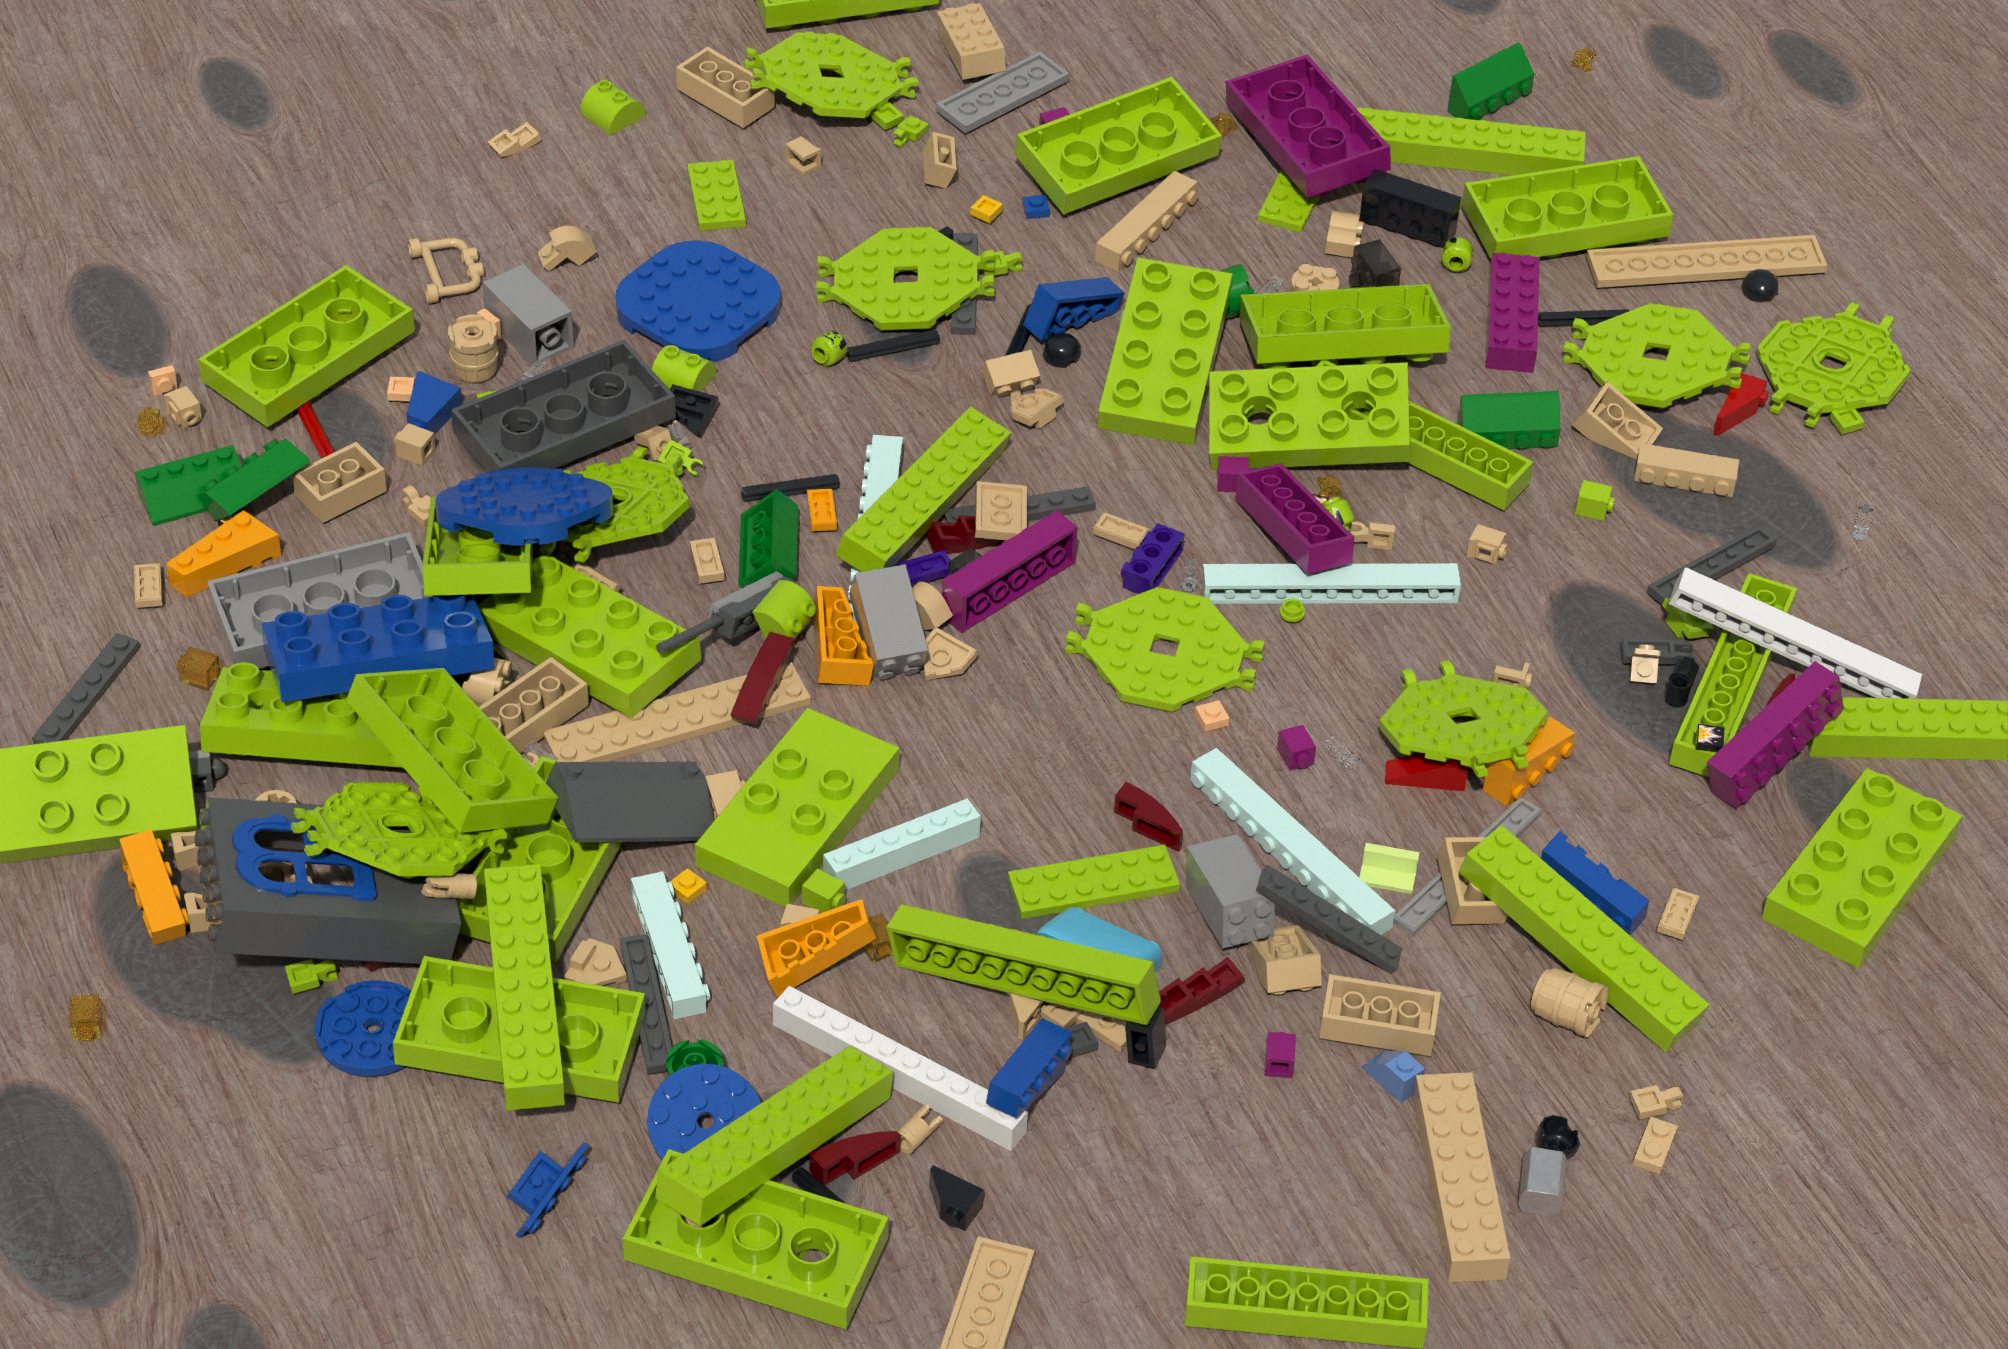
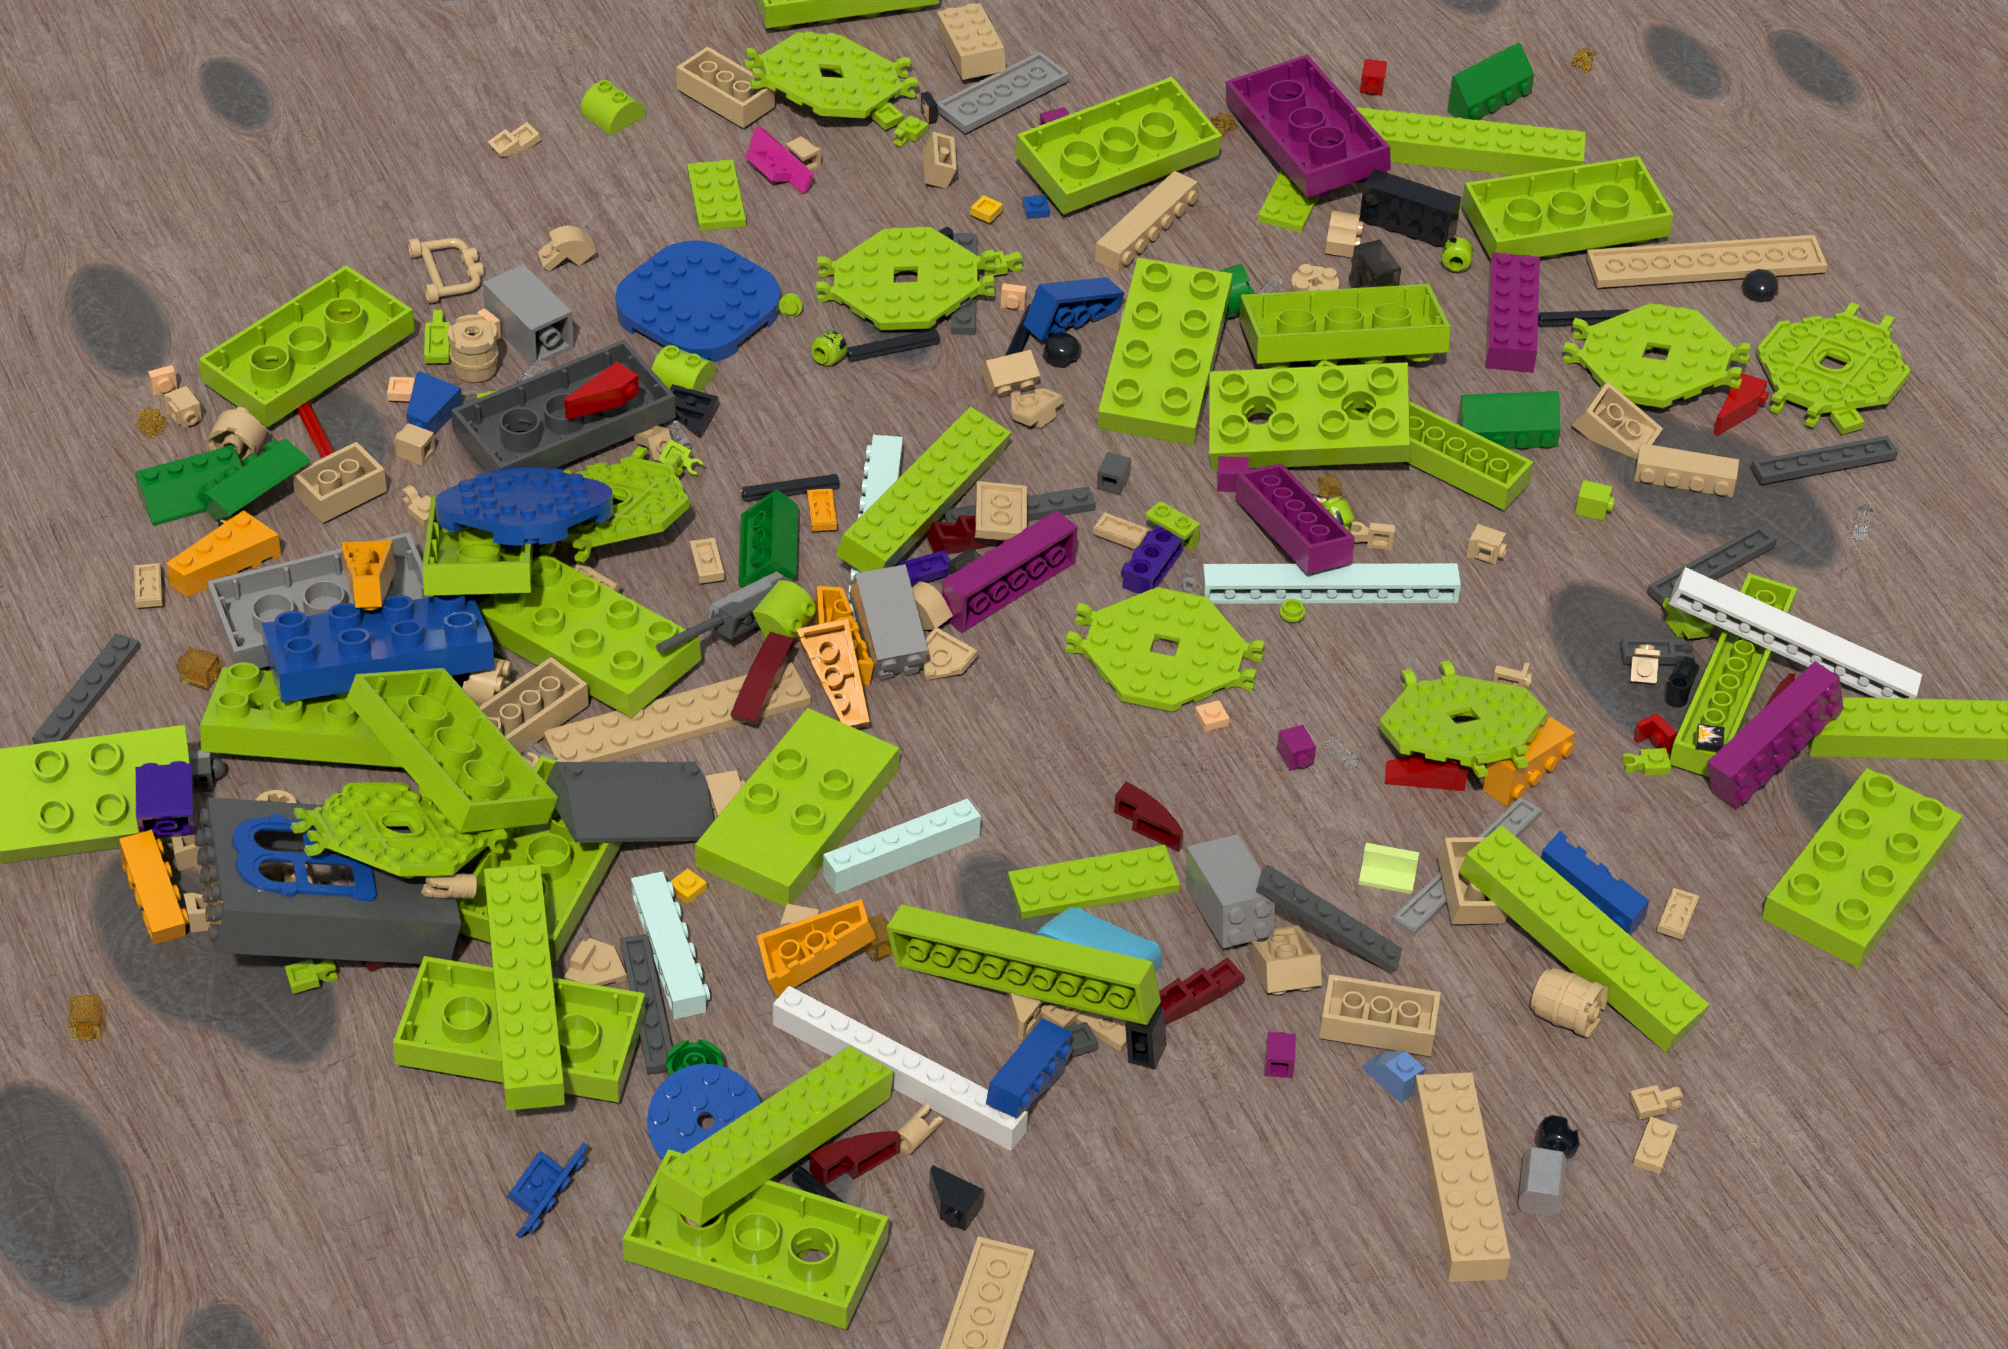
(165, 799): none -> dark purple slope
(237, 429): none -> tan brick
(343, 1025): blue plate -> none
(368, 571): none -> light orange wedge
(436, 339): none -> lime hinge
(603, 392): none -> red slope
(776, 161): none -> dark pink bracket
(790, 305): none -> lime plate
(823, 892): lime brick -> none
(836, 668): none -> light orange wedge
(928, 108): none -> black tile
(1013, 296): none -> light nougat plate
(1113, 473): none -> dark grey brick
(1175, 523): none -> lime bracket
(1289, 841): light aqua brick -> none
(1307, 1302): lime brick -> none
(1373, 77): none -> red brick
(1649, 760): none -> lime plate
(1657, 730): none -> red bracket
(1824, 459): none -> dark grey plate

